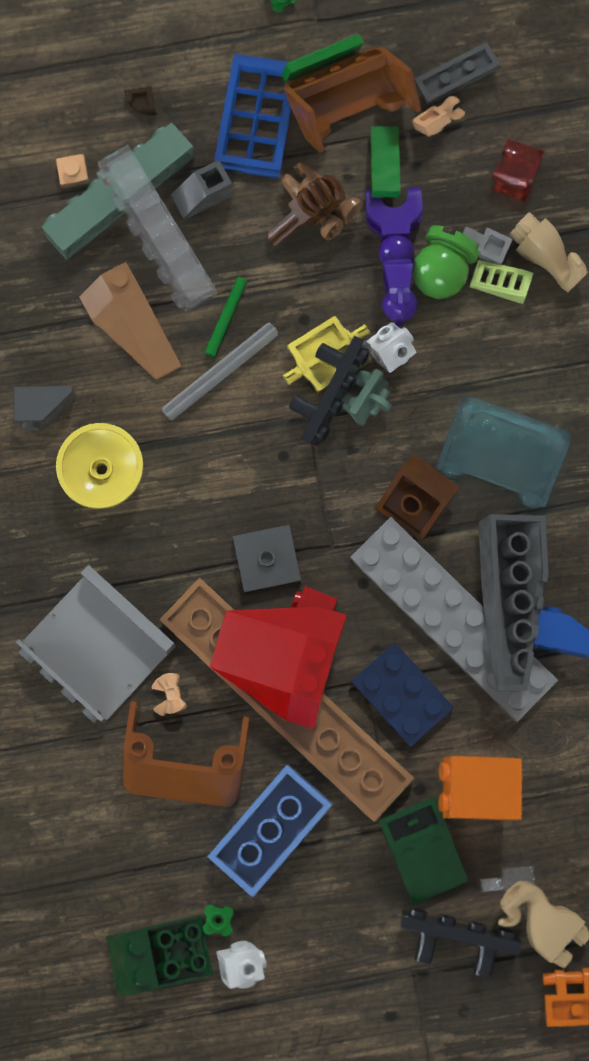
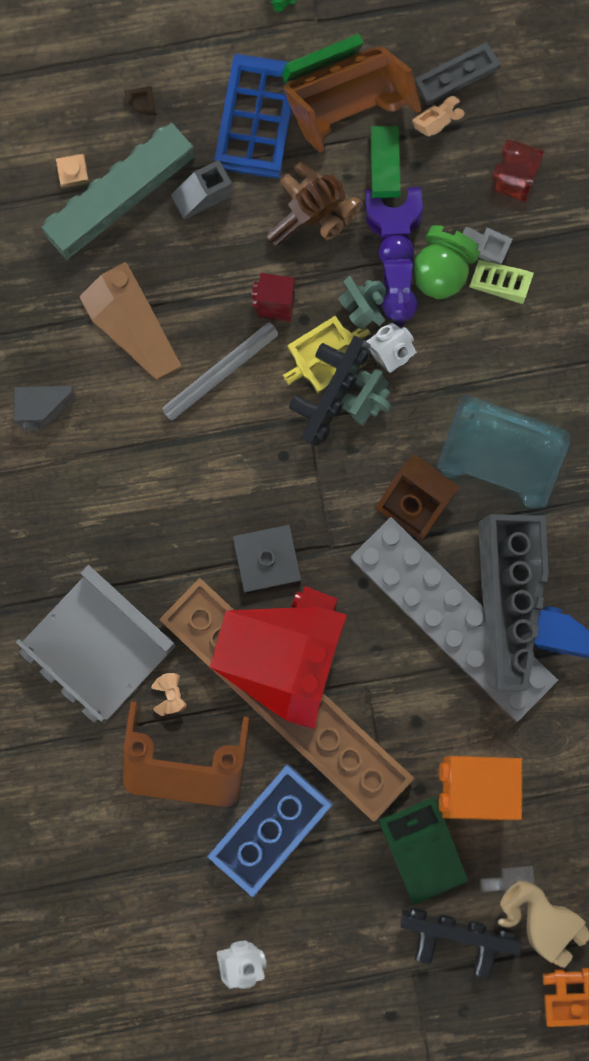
(95, 447): light yellow dish -> none
(156, 228): clear brick -> none
(159, 956): dark green slope -> none
(224, 914): green plate -> none
(225, 317): green bar -> none
(274, 297): none -> dark red brick
(365, 298): none -> sand green hips
(402, 694): dark blue plate -> none
(543, 246): tan hips -> none

